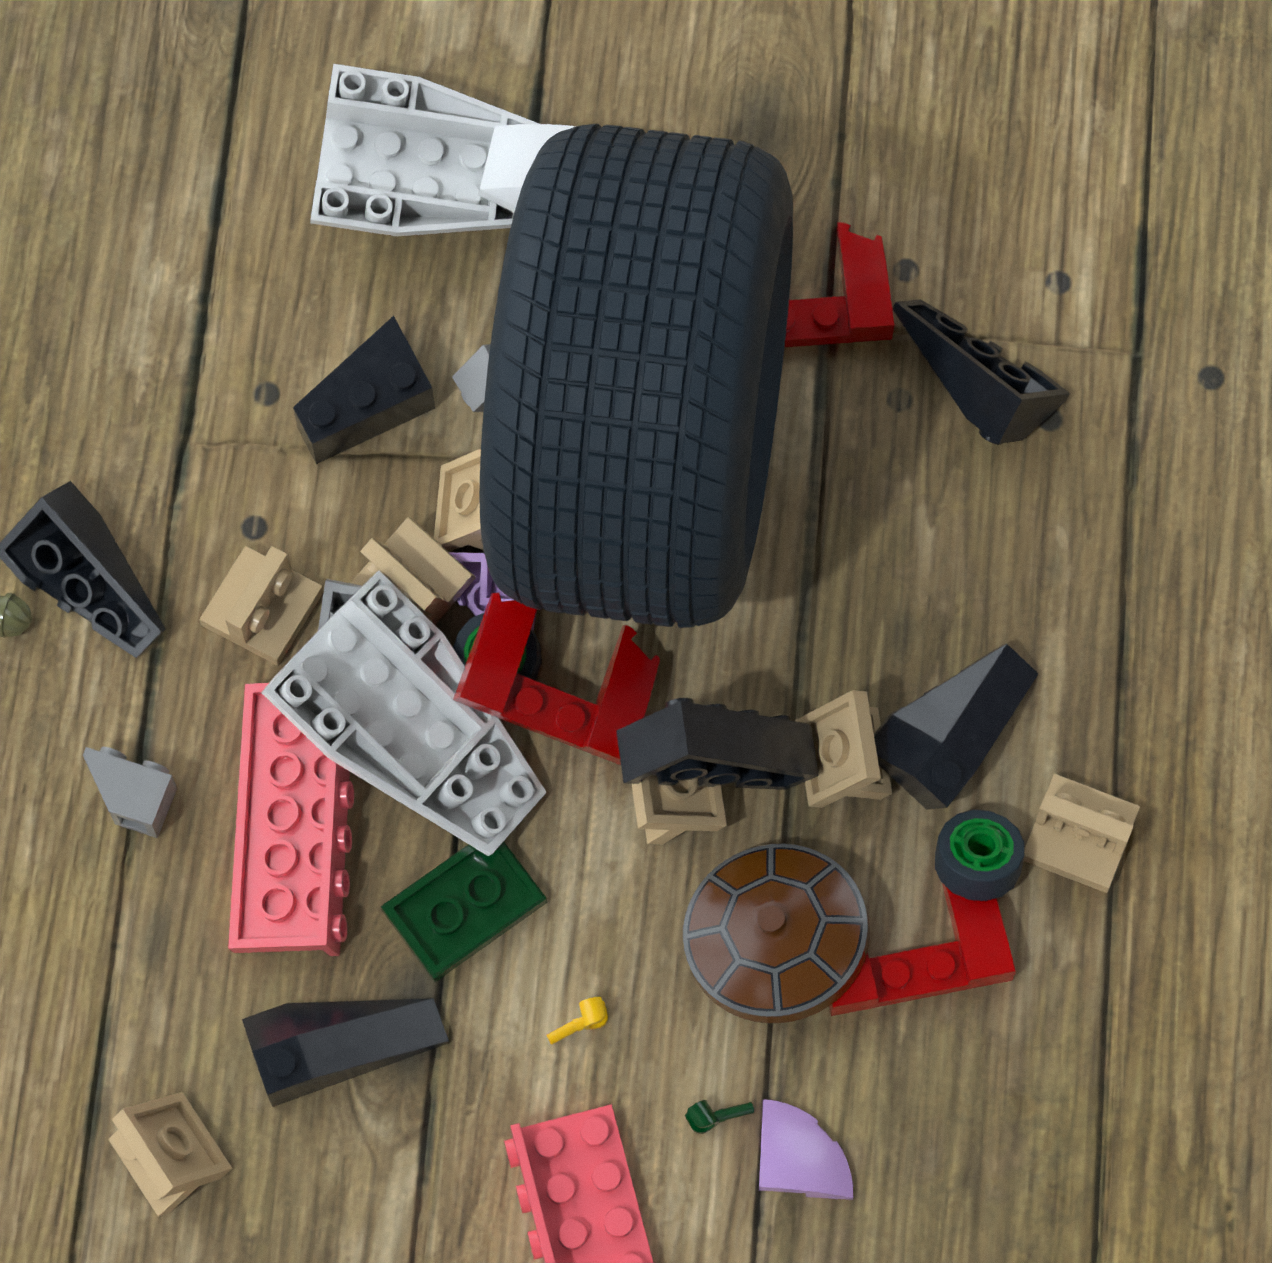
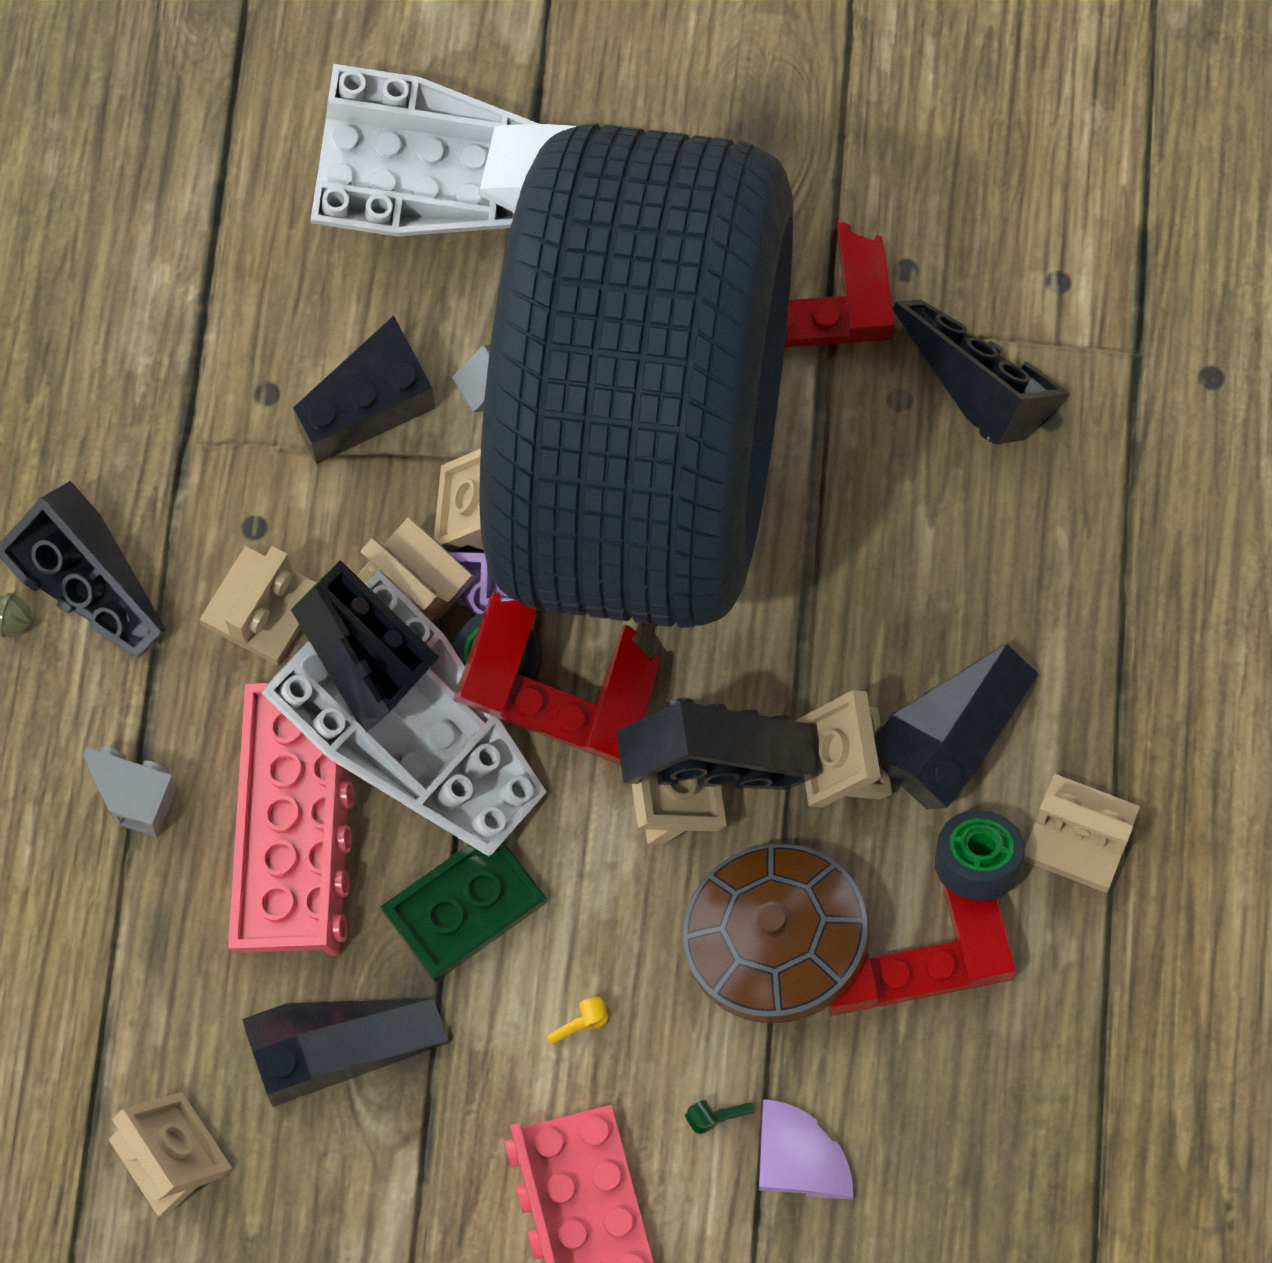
(362, 644): none -> black wedge

